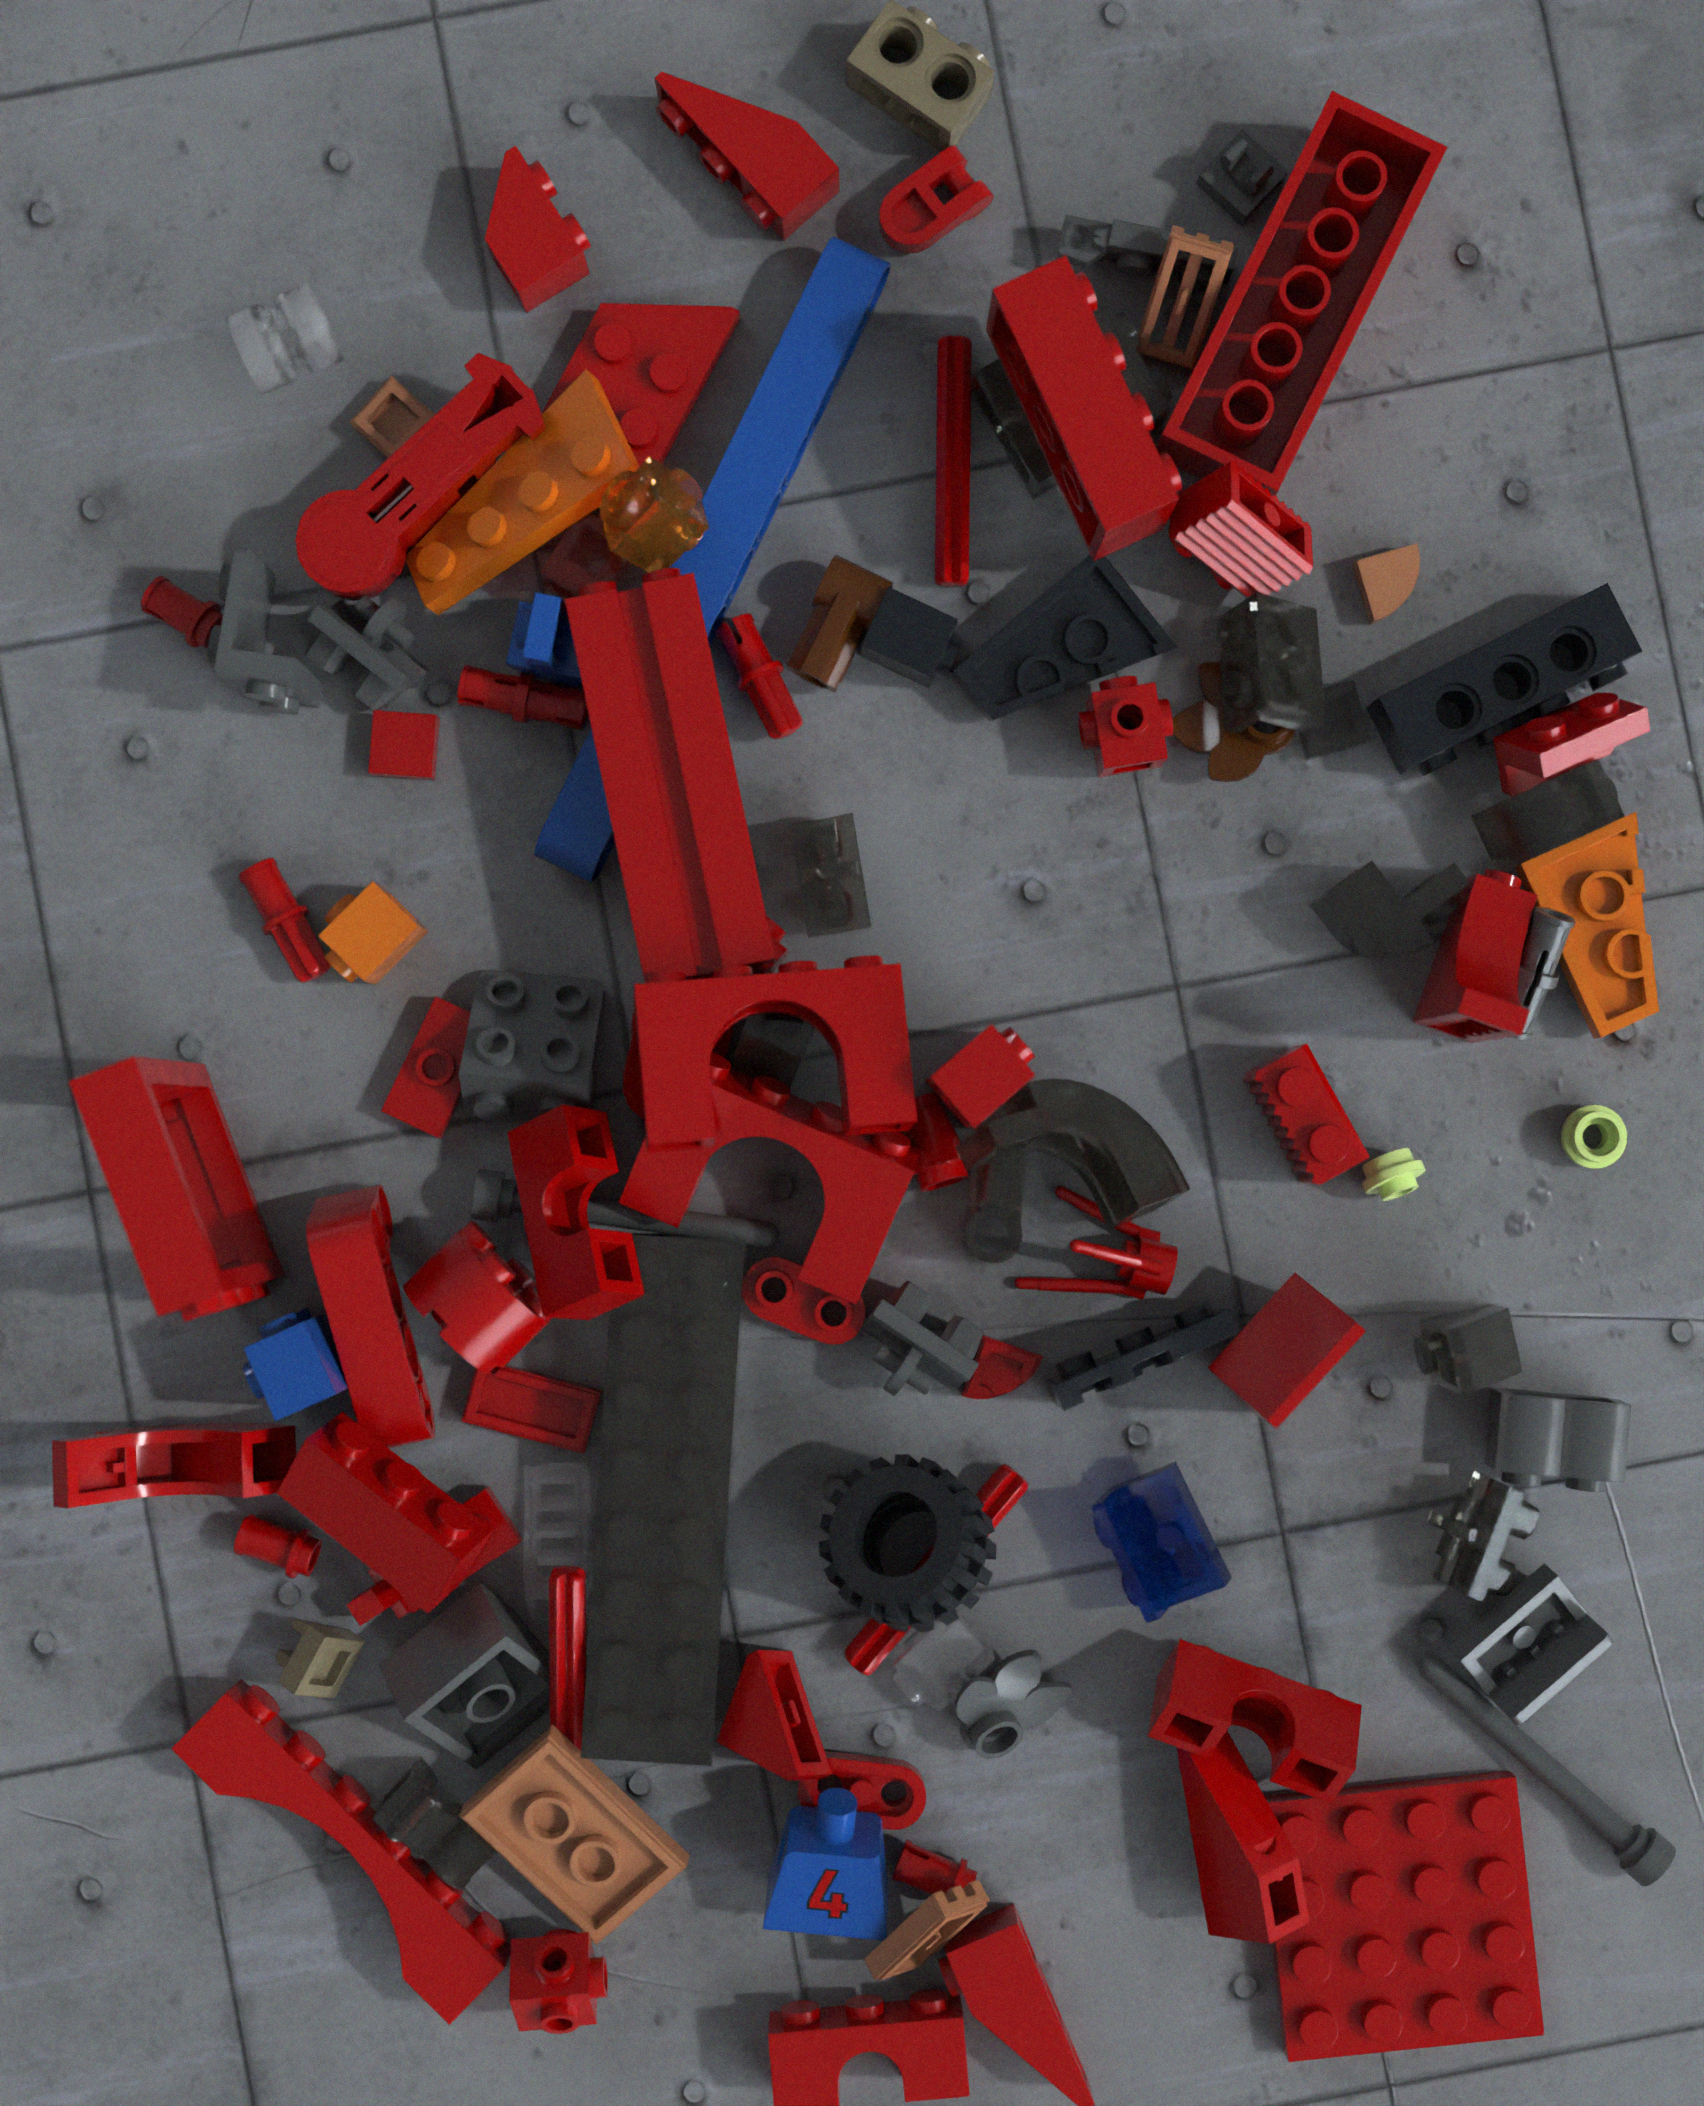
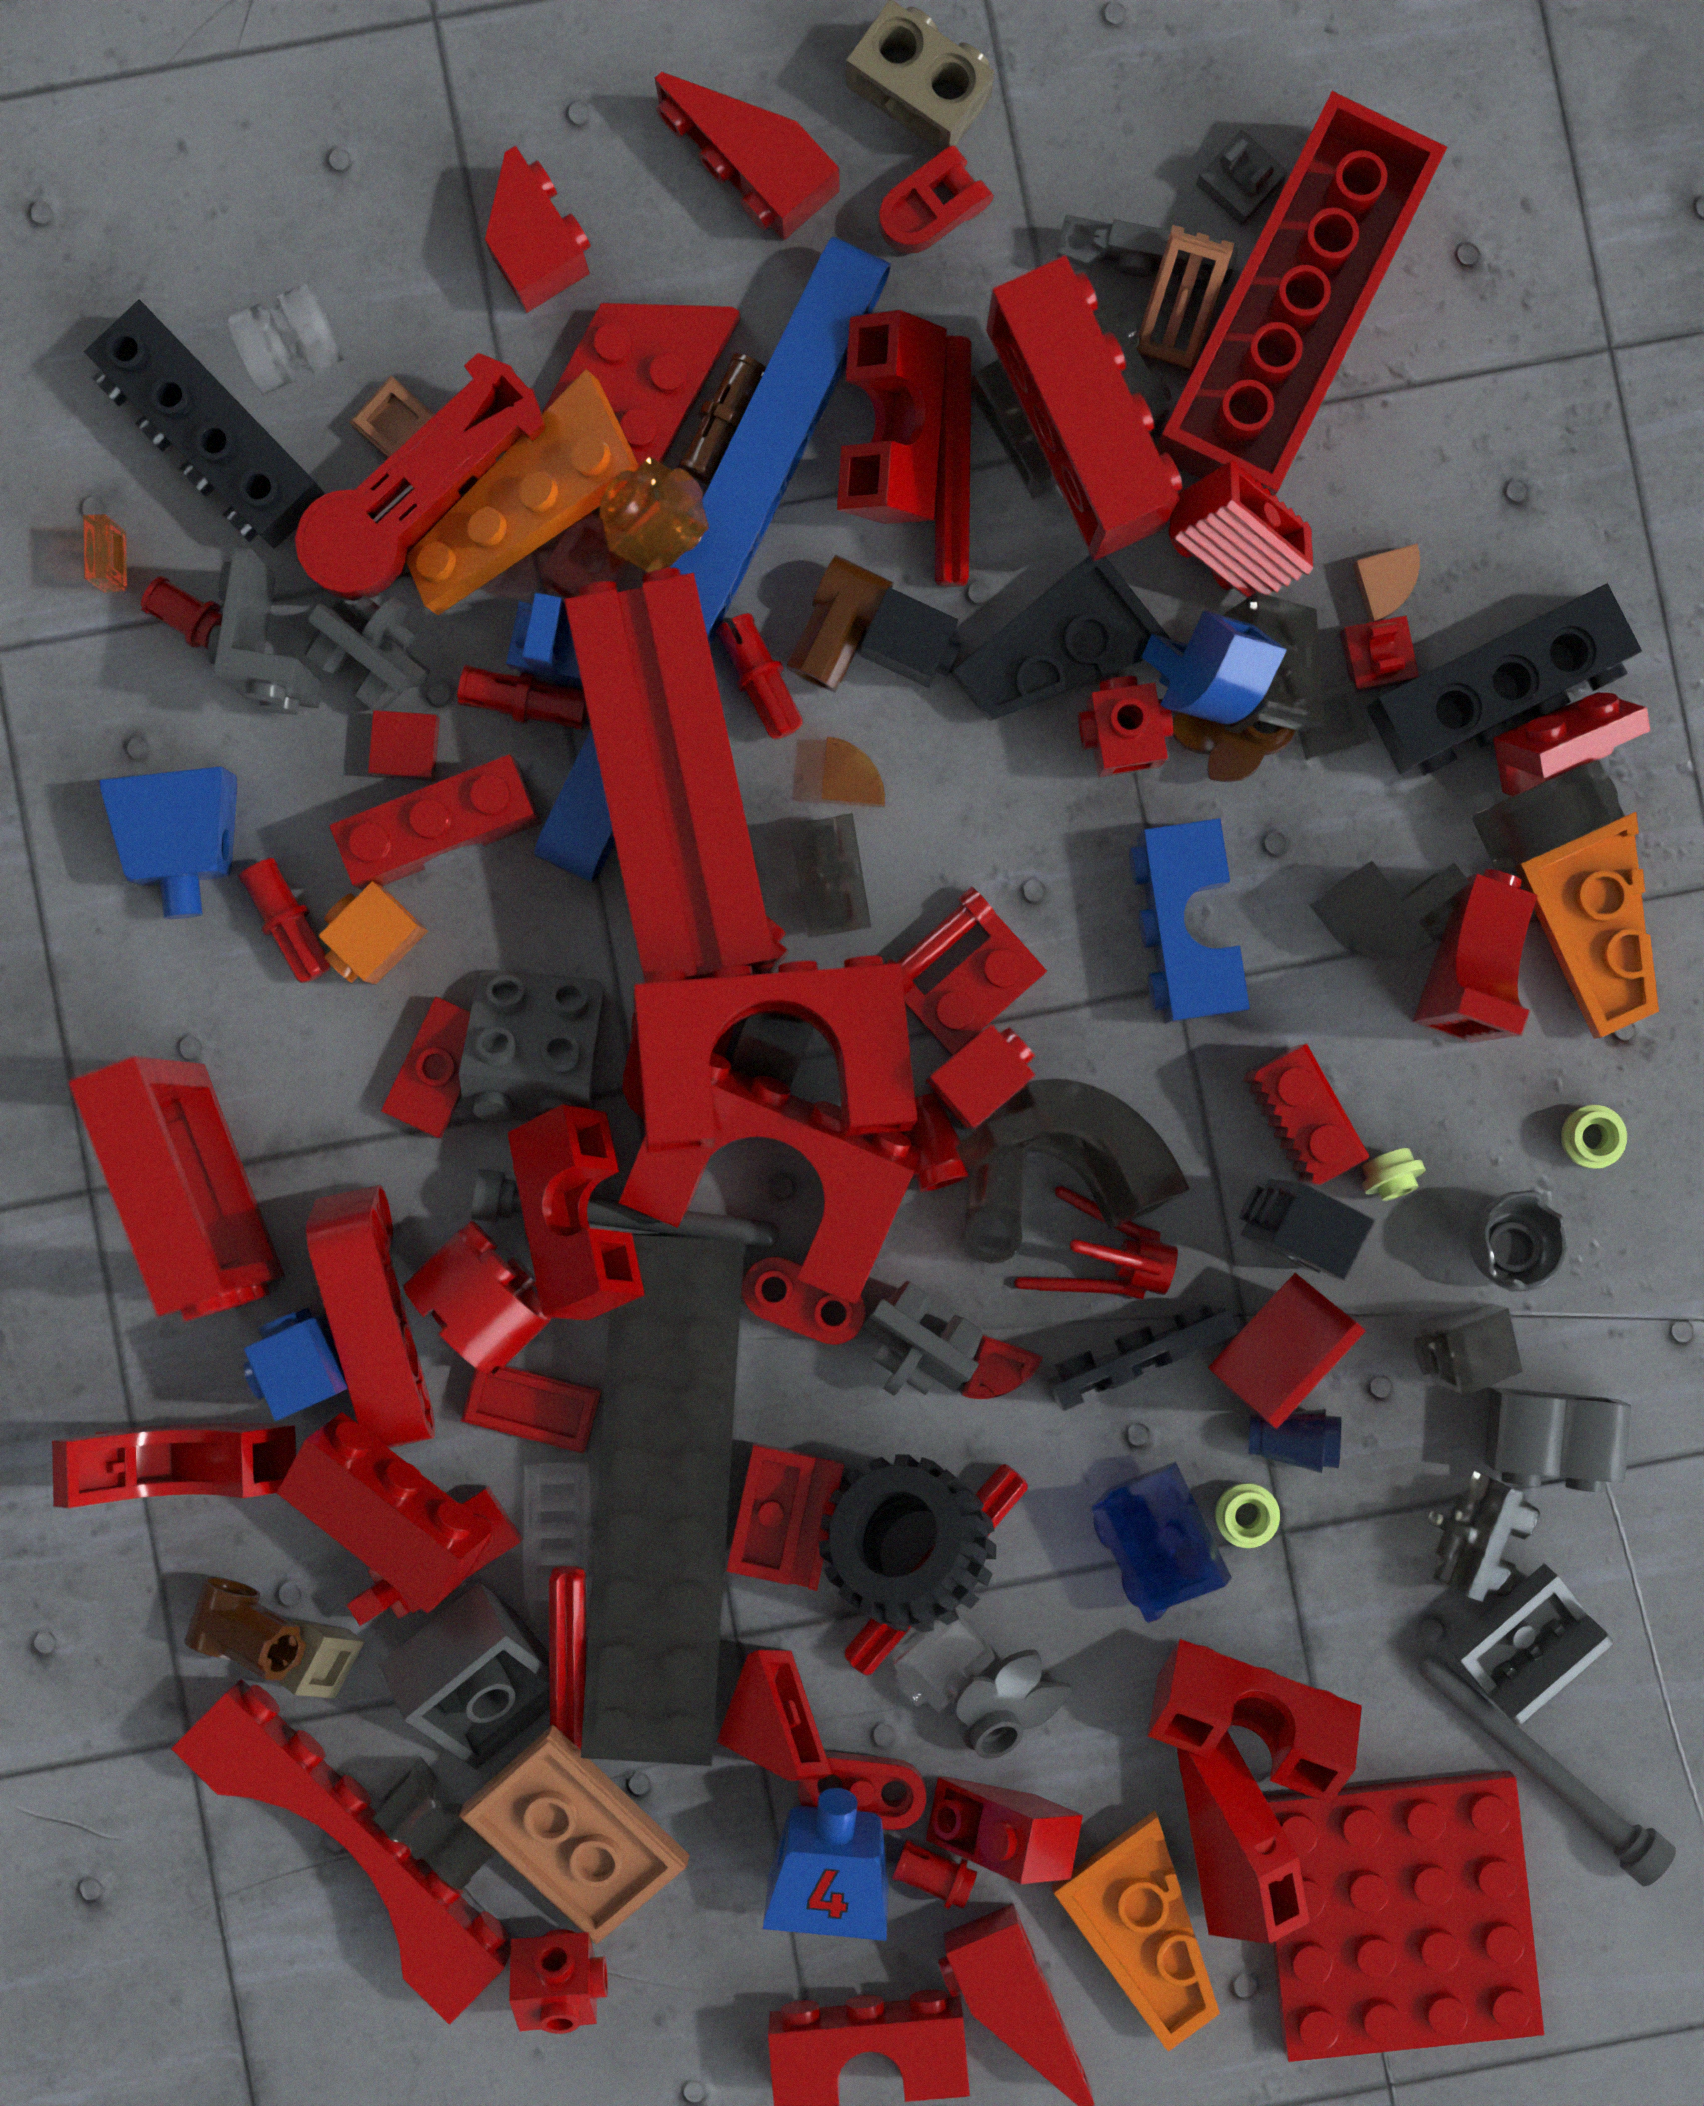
(105, 553): none -> clear orange tile
(174, 831): none -> blue torso
(205, 423): none -> black brick
(238, 1628): none -> reddish brown piece
(278, 1546): red pin -> none
(436, 819): none -> red arch
(721, 418): none -> reddish brown pin
(782, 1516): none -> red plate
(850, 776): none -> clear orange tile
(902, 371): none -> red arch
(927, 1930): nougat tile -> none
(976, 987): none -> red plate
(1005, 1830): none -> red slope
(1140, 1928): none -> orange wing
(1189, 976): none -> blue arch
(1219, 670): none -> blue brick
(1265, 1523): none -> yellowish green plate
(1302, 1440): none -> dark blue cone
(1305, 1226): none -> black arch
(1379, 653): none -> red tile
(1518, 1241): none -> dark grey hair
(1539, 961): dark grey pin -> none

